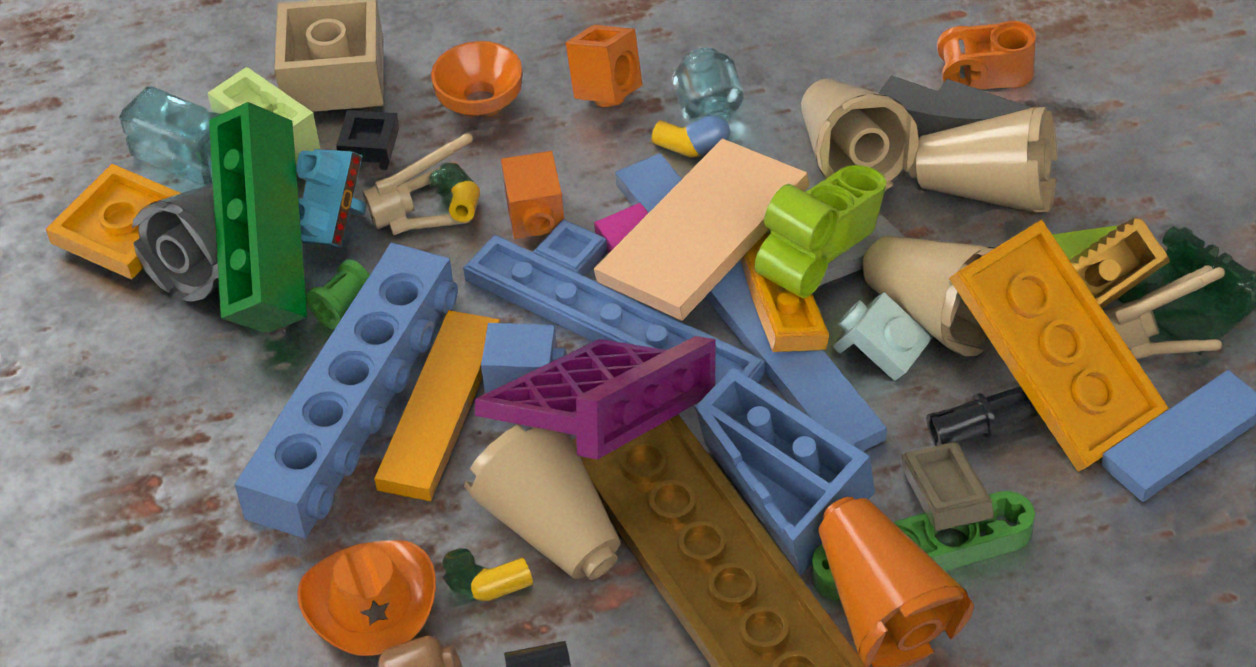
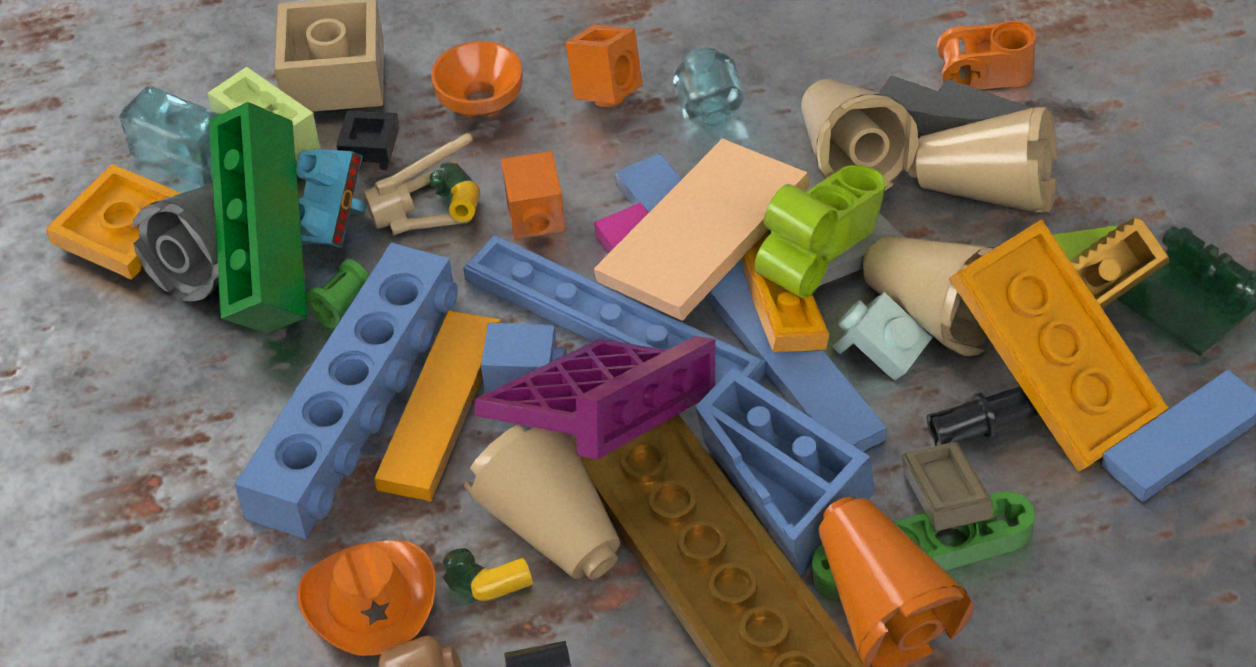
(573, 247): medium blue tile -> none
(692, 139): arm -> none
(1137, 322): tan plant -> none

